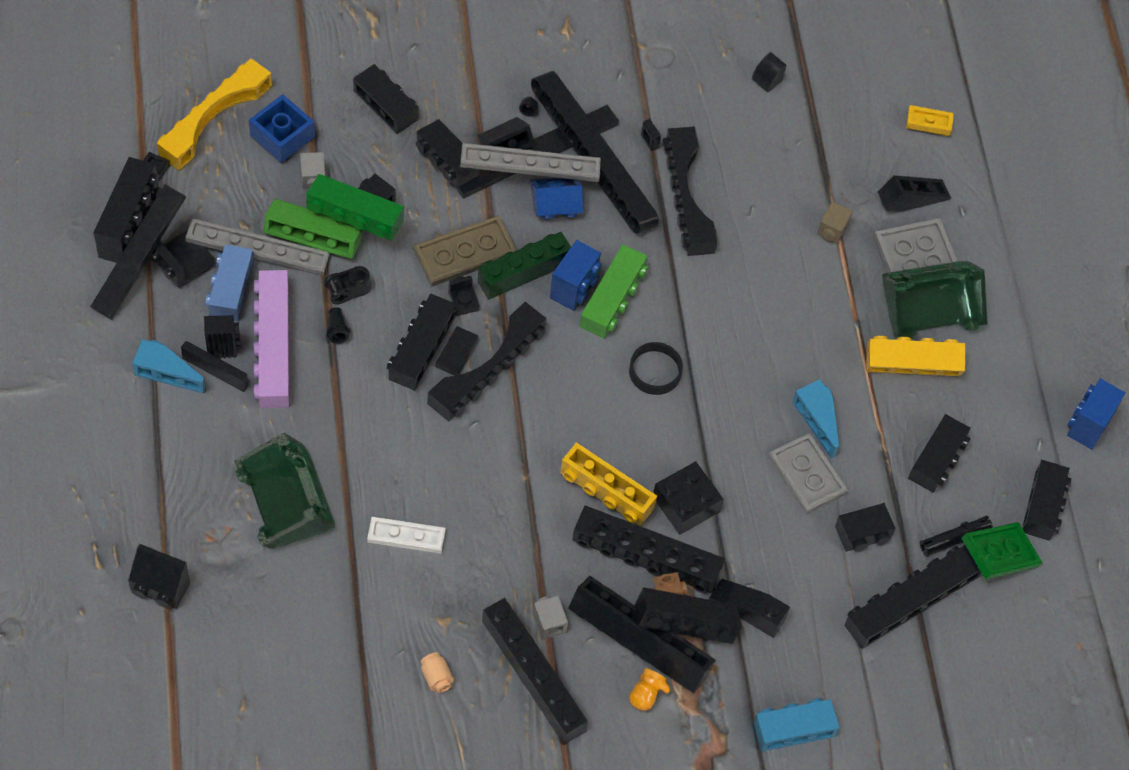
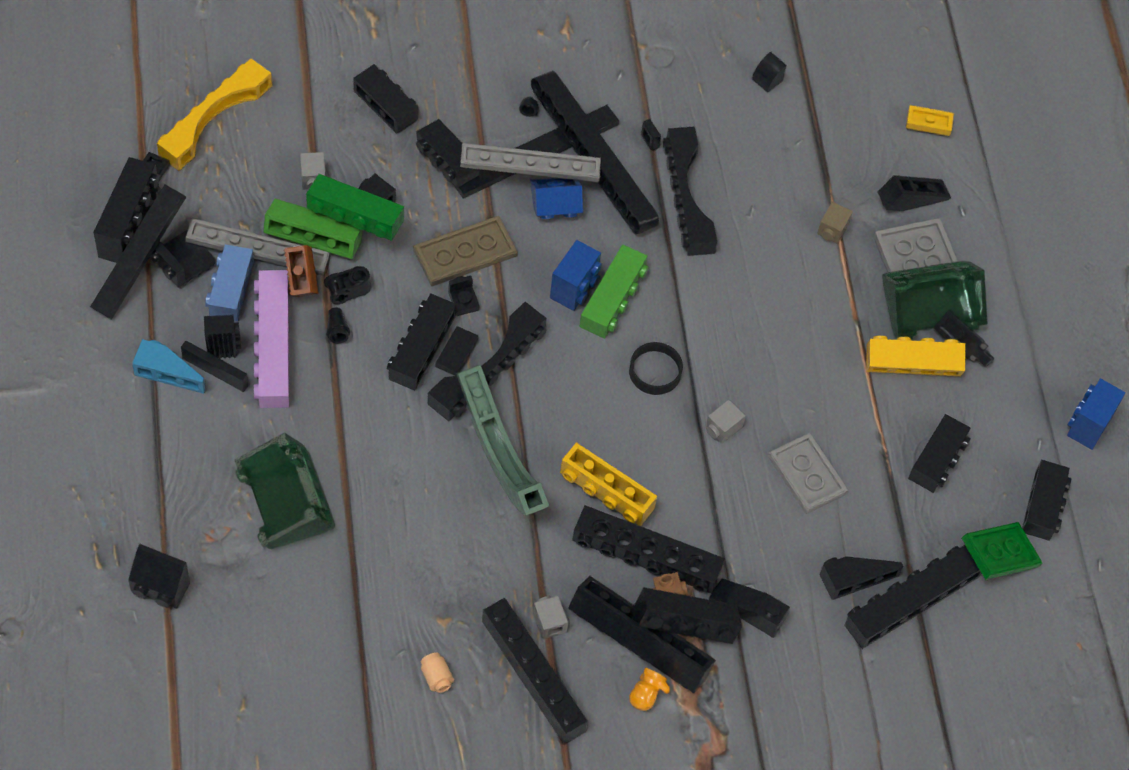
(282, 128): blue brick -> none
(301, 271): none -> dark orange brick
(406, 535): white tile -> none
(510, 134): black brick -> none
(515, 480): none -> sand green arch
(522, 265): dark green brick -> none
(688, 497): black brick -> none
(724, 421): none -> light grey brick
(796, 724): dark azure brick -> none
(817, 409): dark azure slope -> none
(855, 574): none -> black slope
(865, 527): black brick -> none
(953, 327): none -> black hinge
(954, 535): black pin -> none

